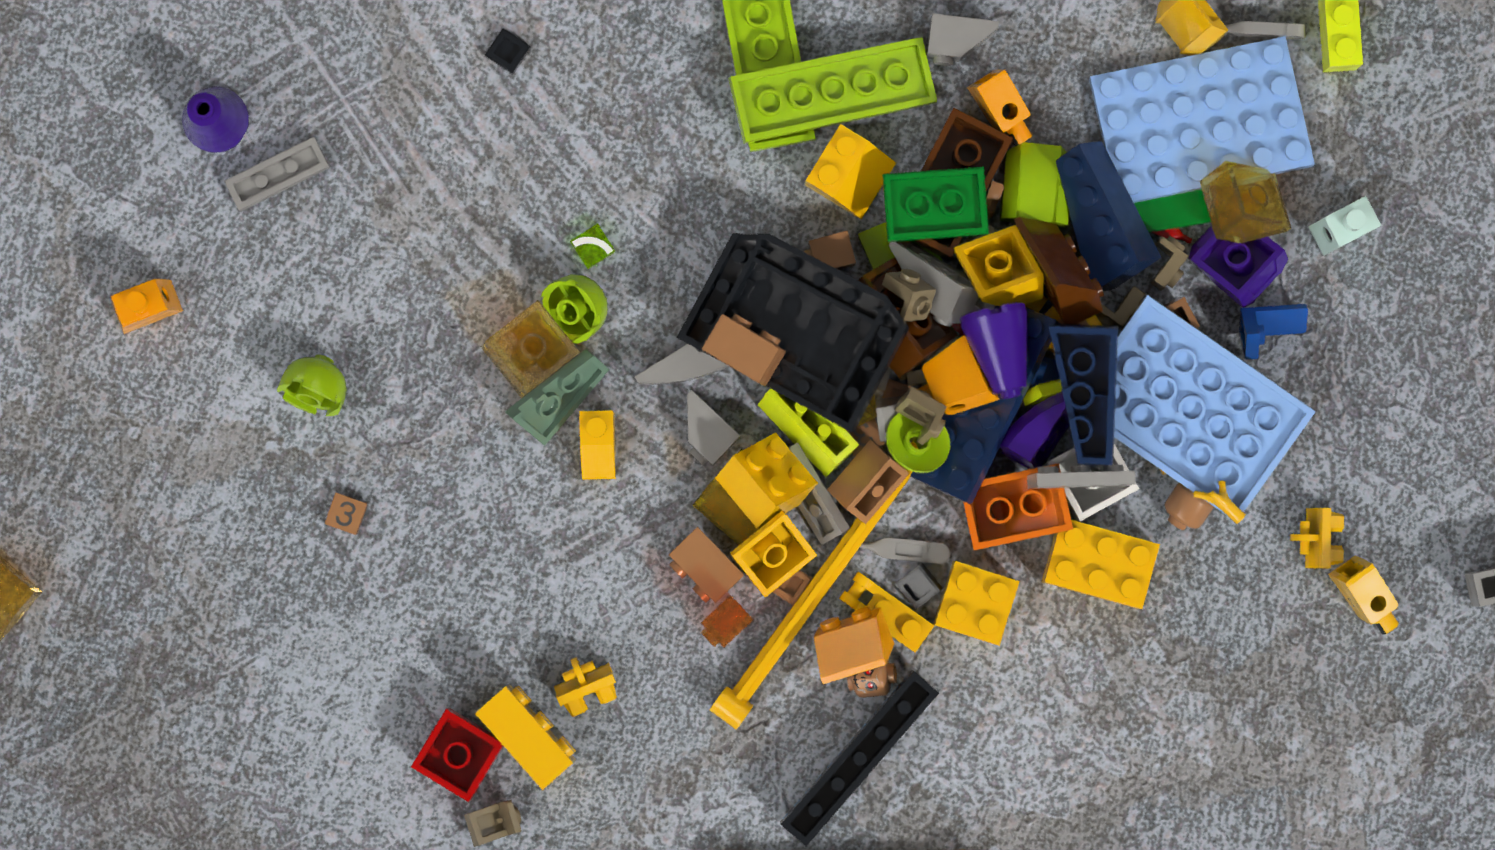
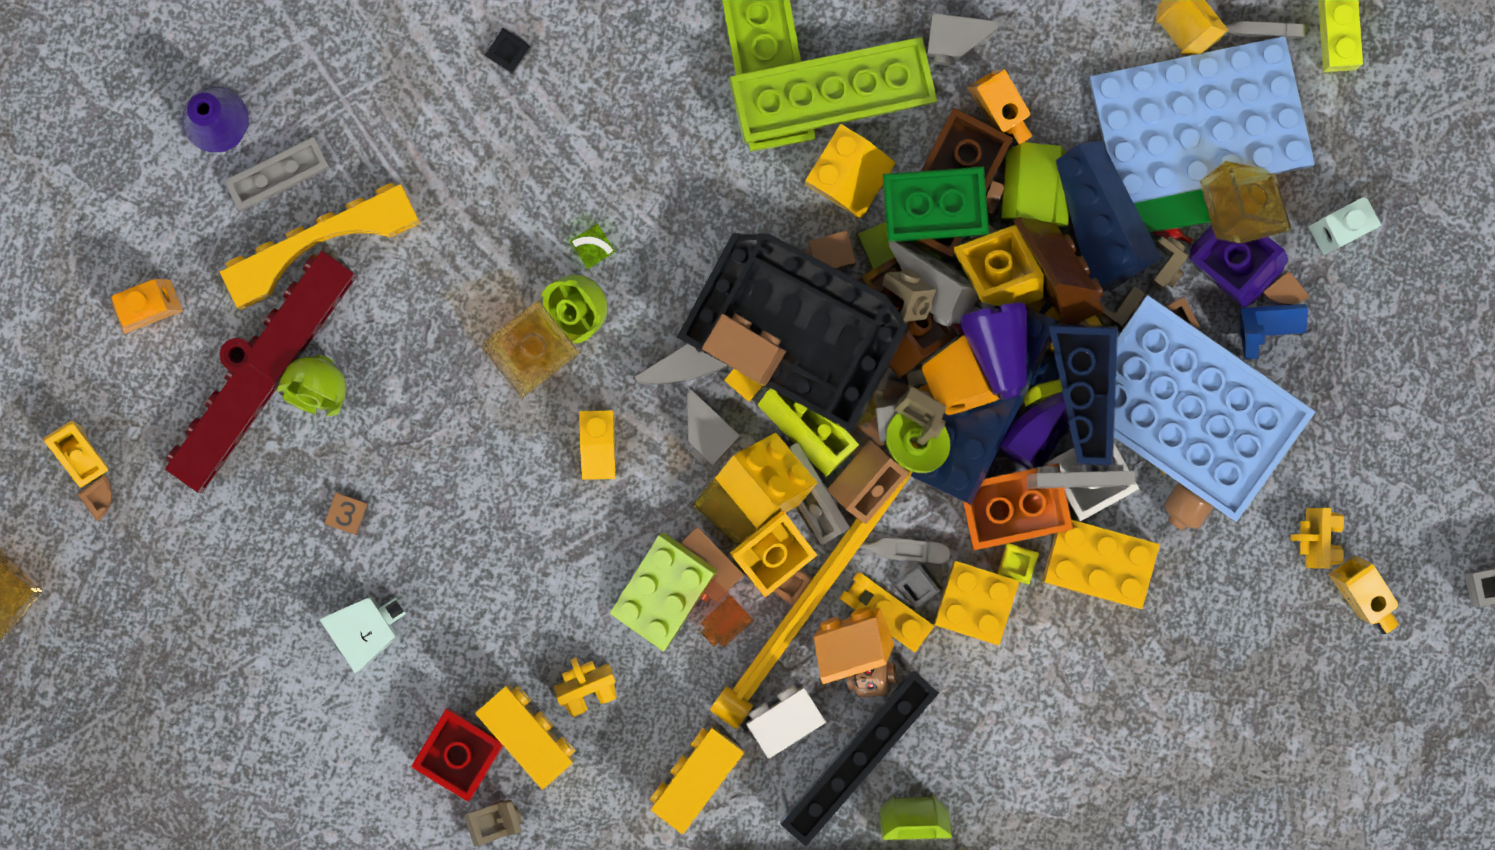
(76, 453): none -> yellow slope
(98, 497): none -> medium nougat tile
(257, 276): none -> yellow arch
(258, 375): none -> dark red hinge
(363, 630): none -> light aqua torso
(557, 397): sand green wing -> none
(663, 591): none -> lime plate
(695, 778): none -> yellow brick
(743, 385): none -> yellow tile
(784, 721): none -> white brick
(914, 818): none -> lime slope
(1017, 563): none -> neon yellow tile
(1222, 501): yellow bar -> none
(1286, 290): none -> medium nougat tile

